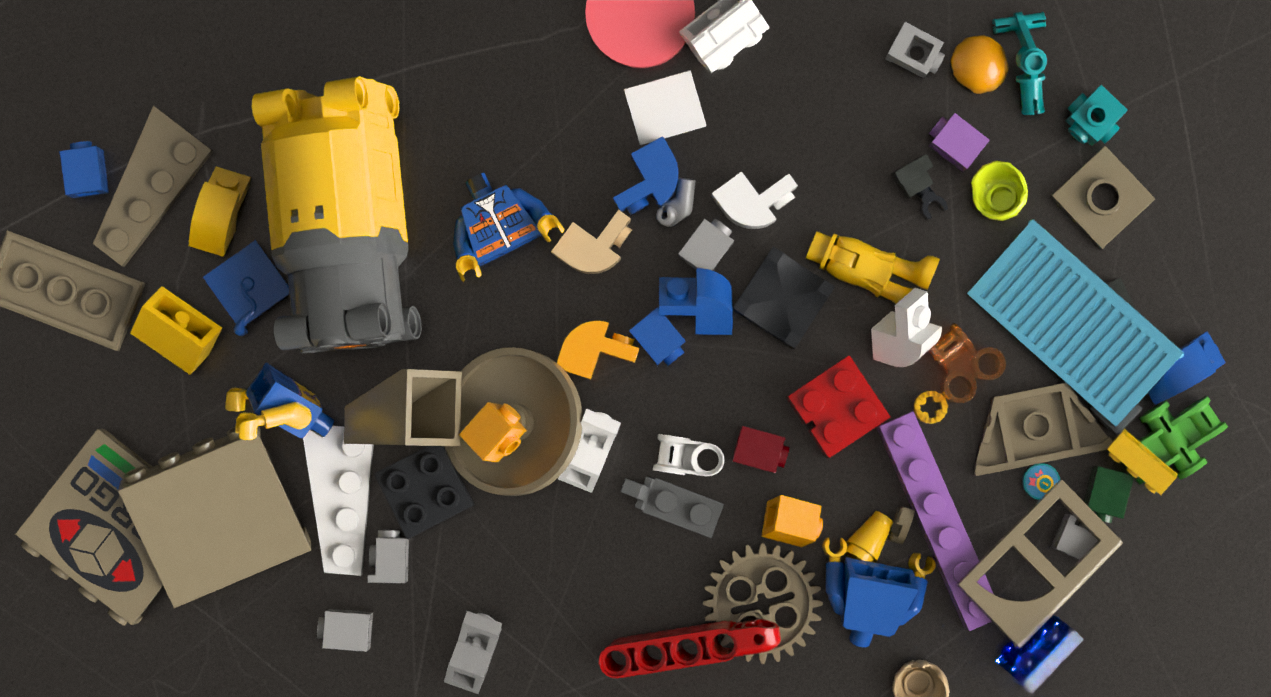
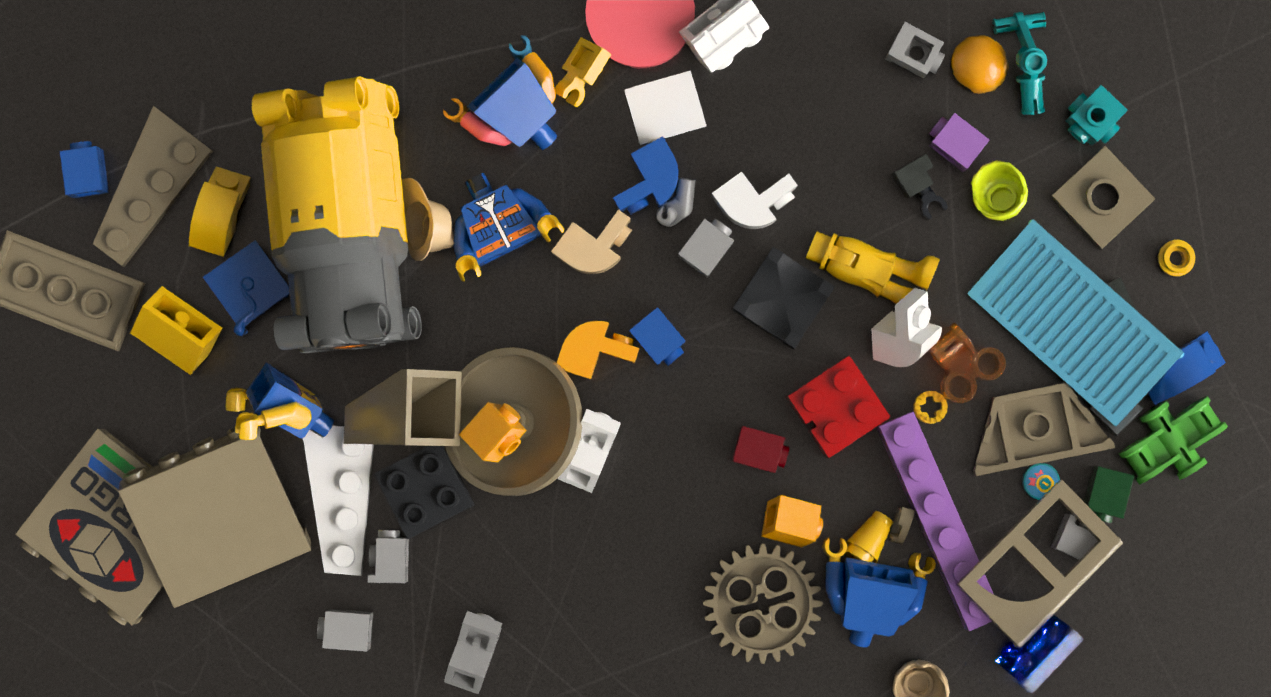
(426, 222): none -> tan piece
(513, 104): none -> torso
(581, 66): none -> yellow plate
(675, 504): dark grey hinge -> none
(685, 456): white piece -> none
(705, 297): blue brick -> none
(748, 639): red piece -> none
(1141, 462): yellow piece -> none
(1186, 252): none -> yellow plate

